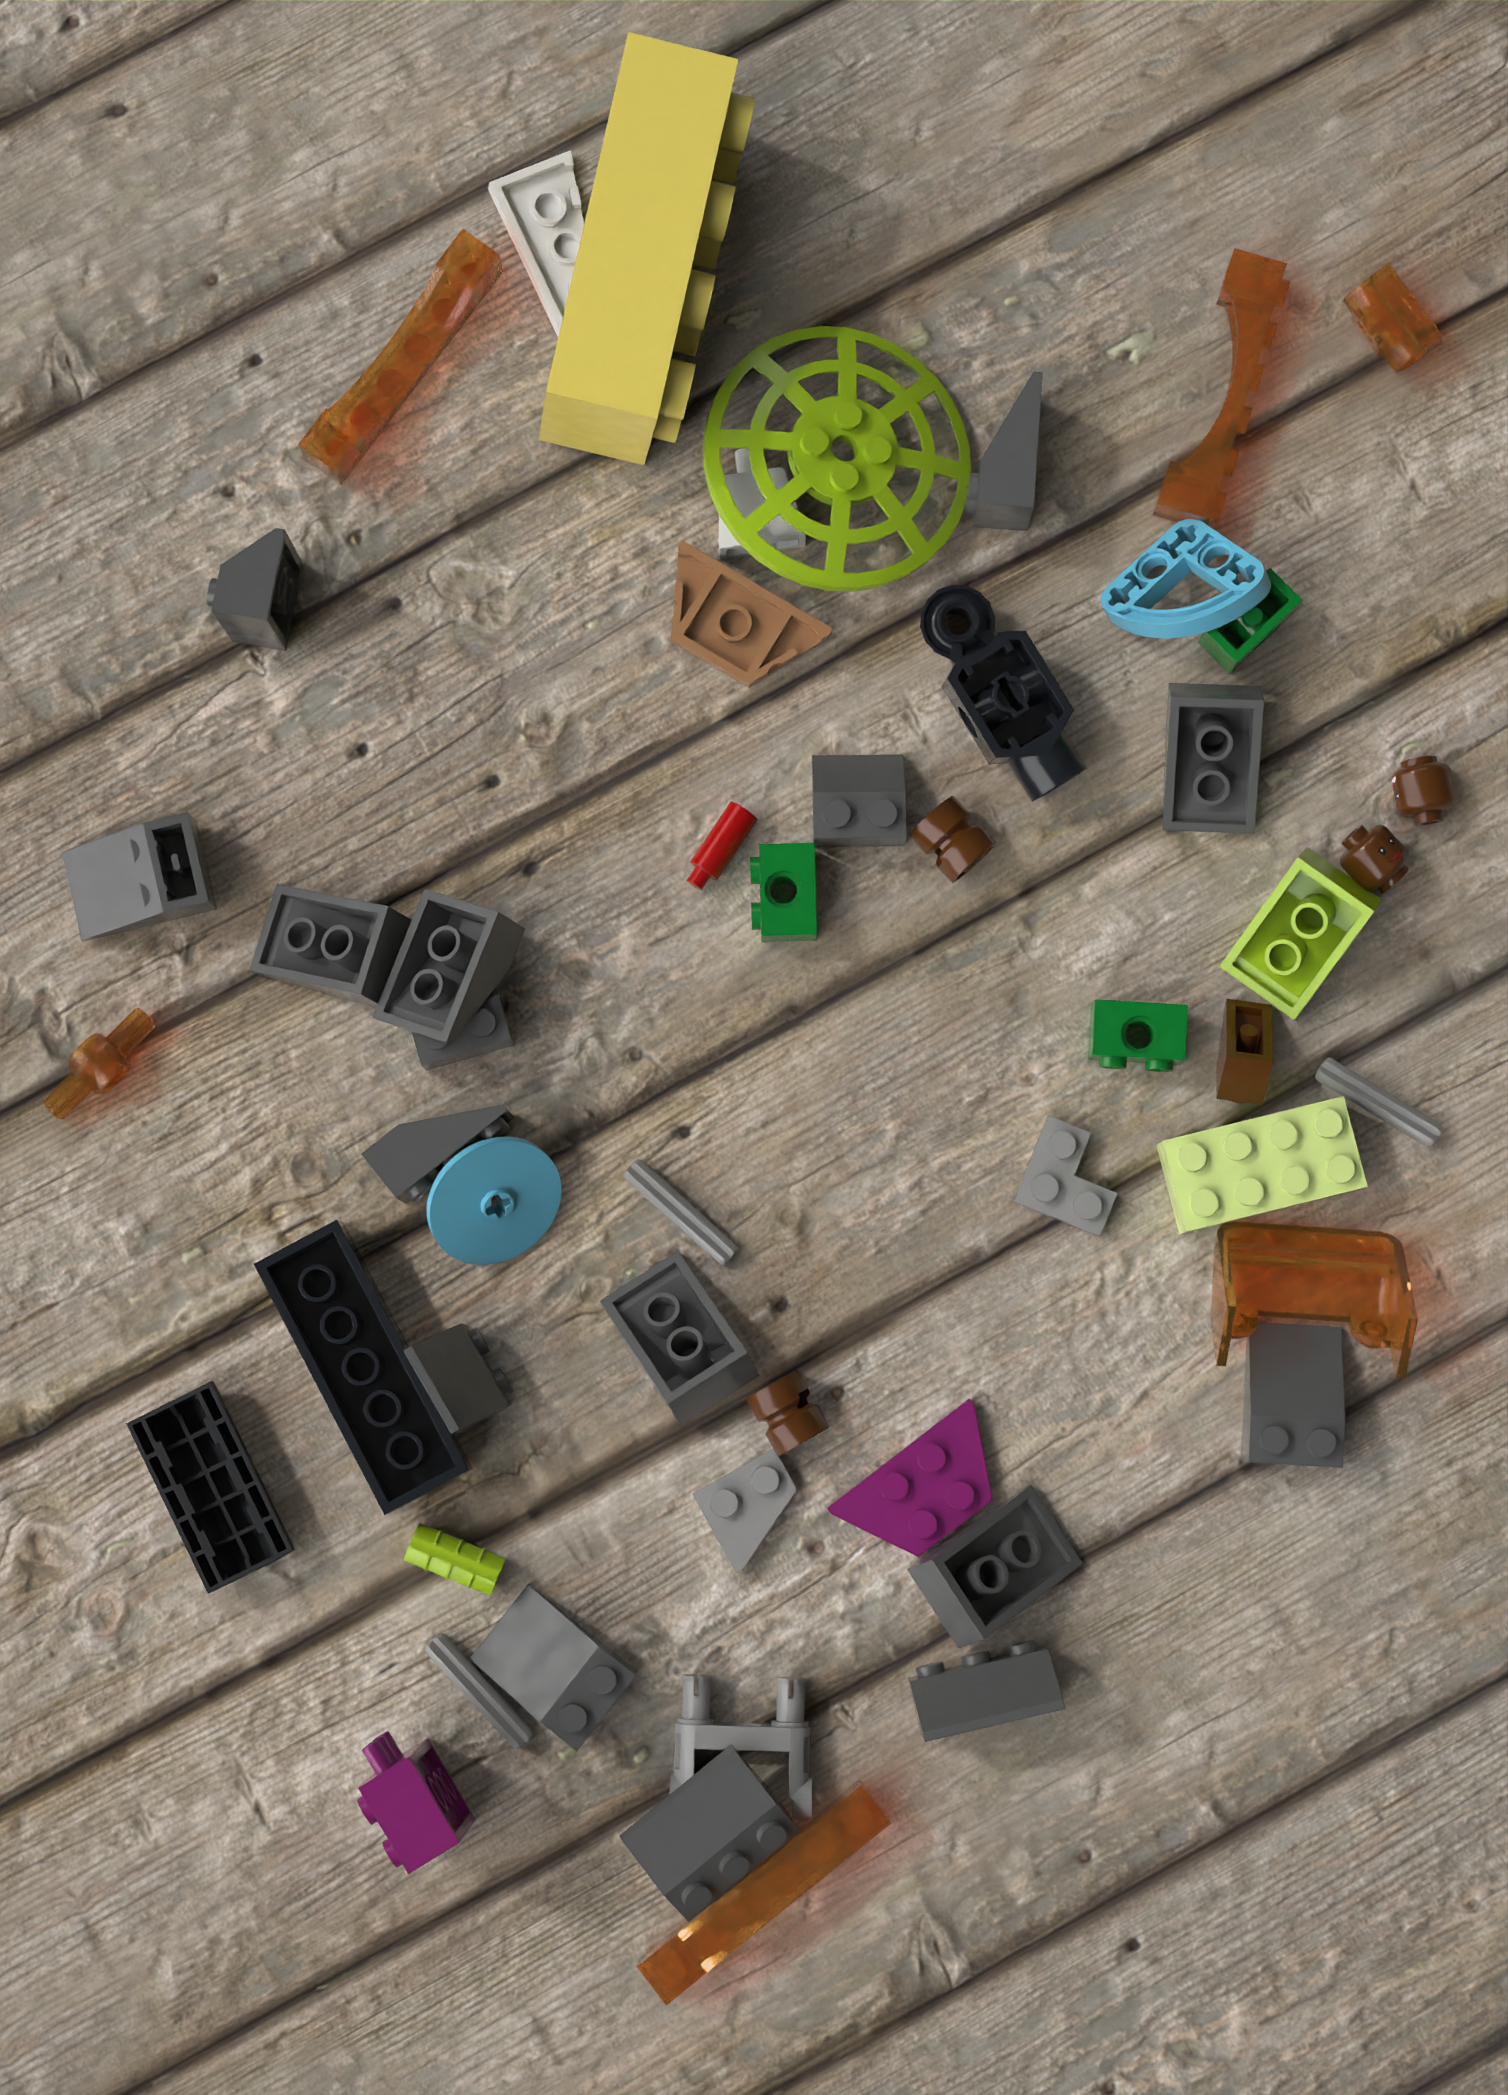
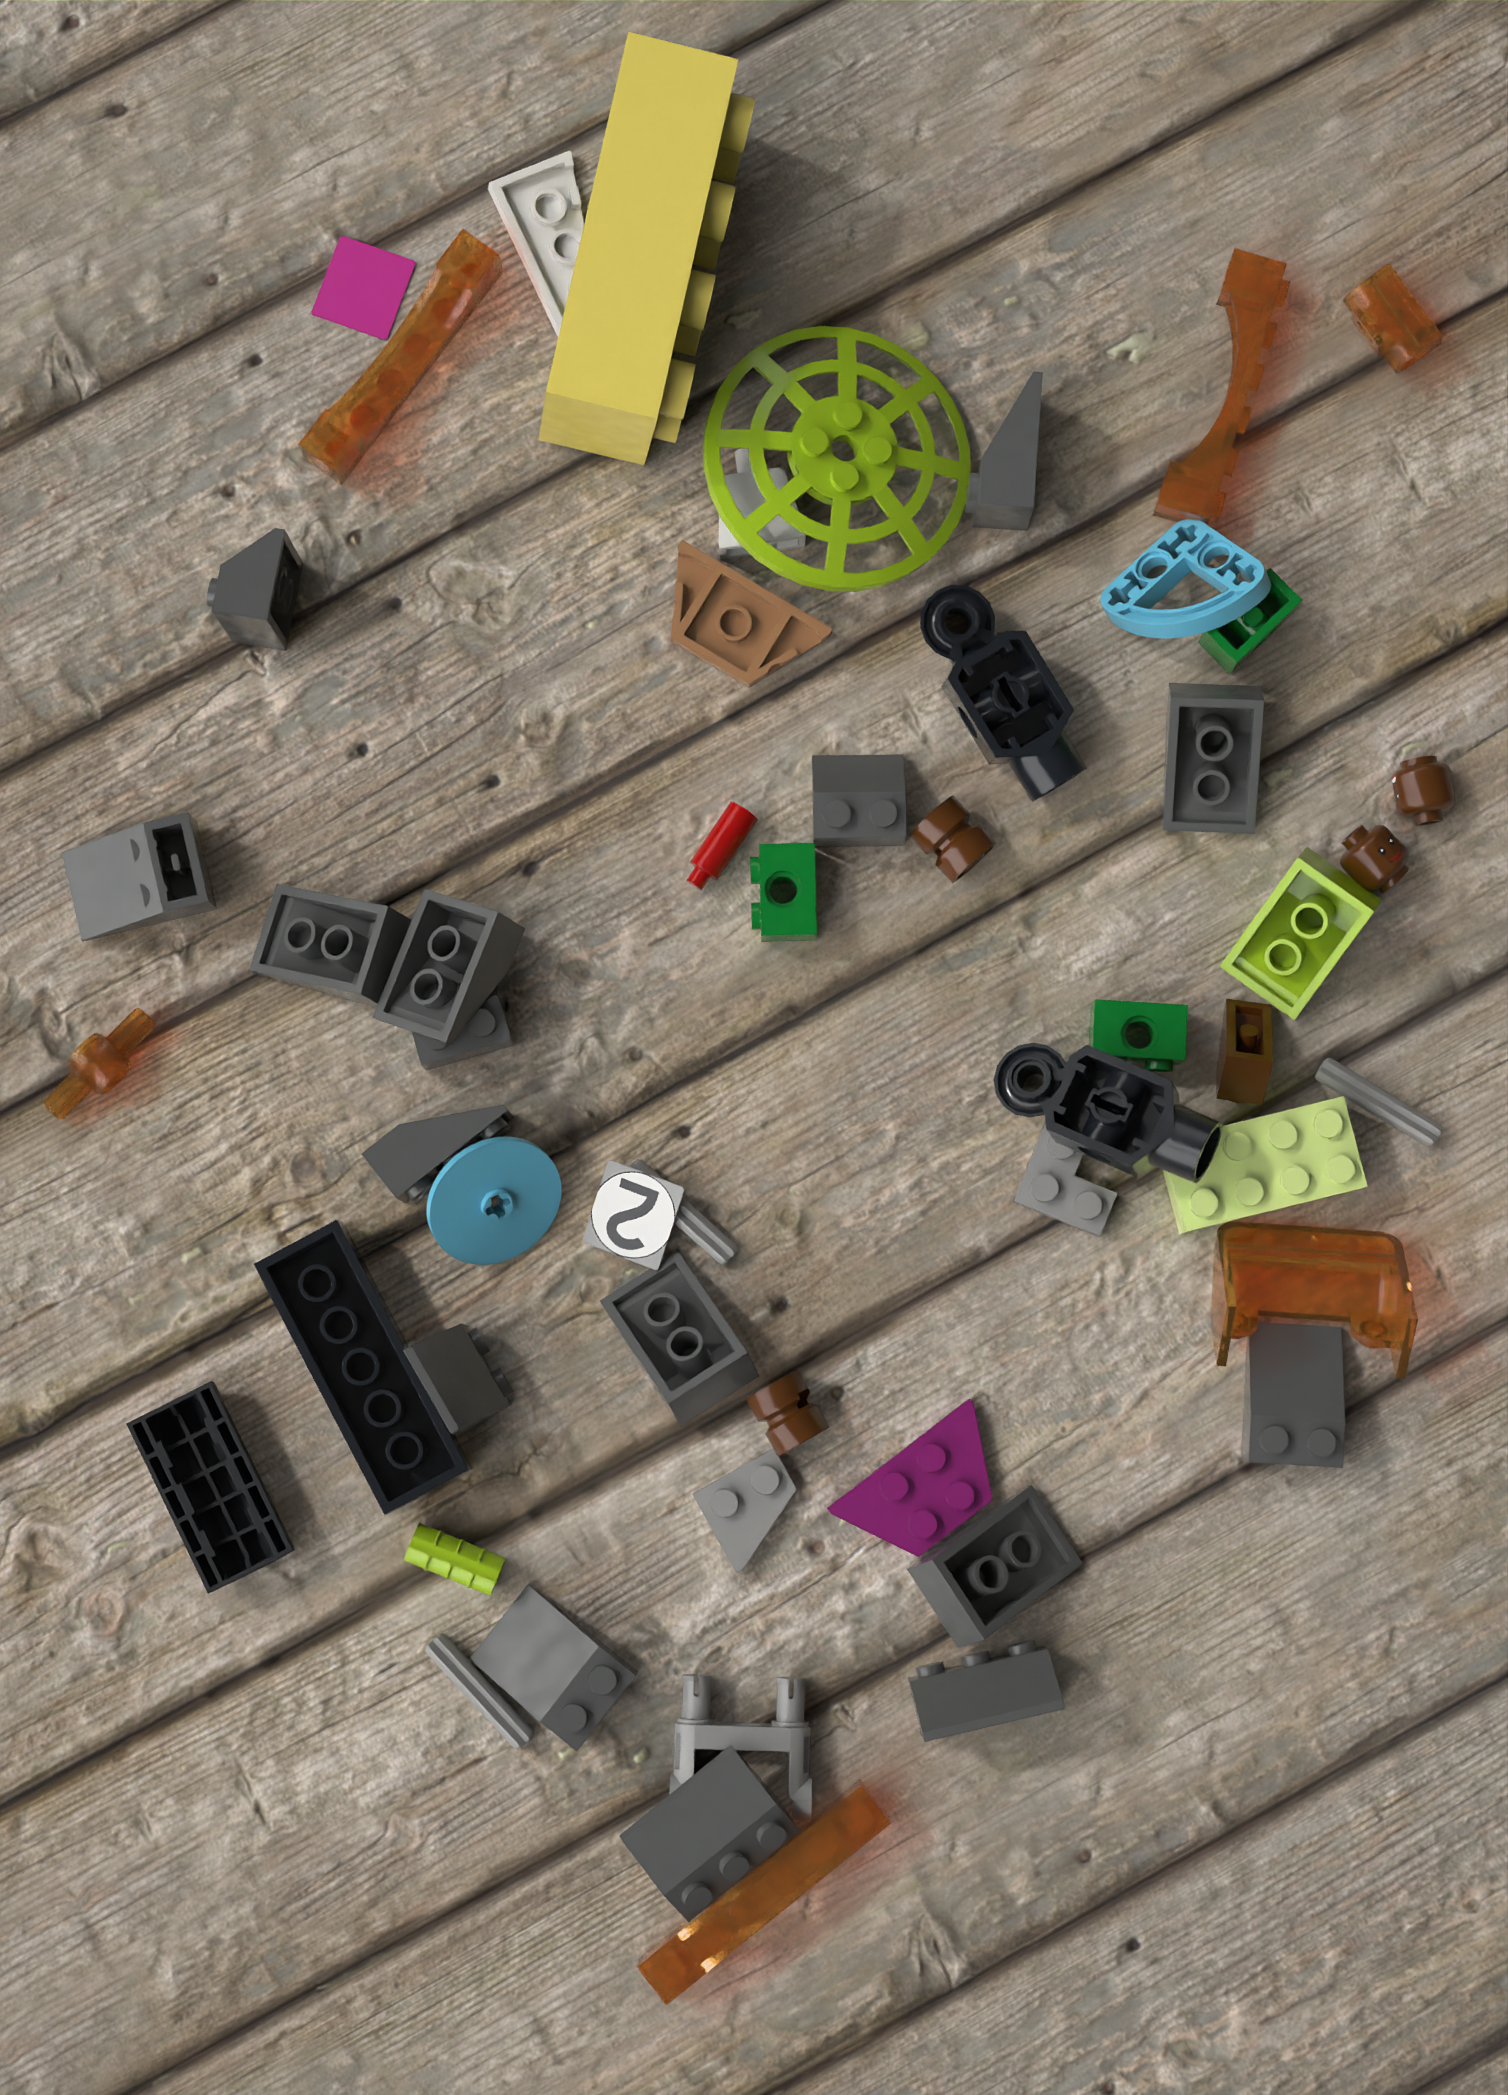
(363, 287): none -> dark pink sticker
(412, 1802): magenta piece -> none
(633, 1214): none -> sticker
(1109, 1110): none -> black brick

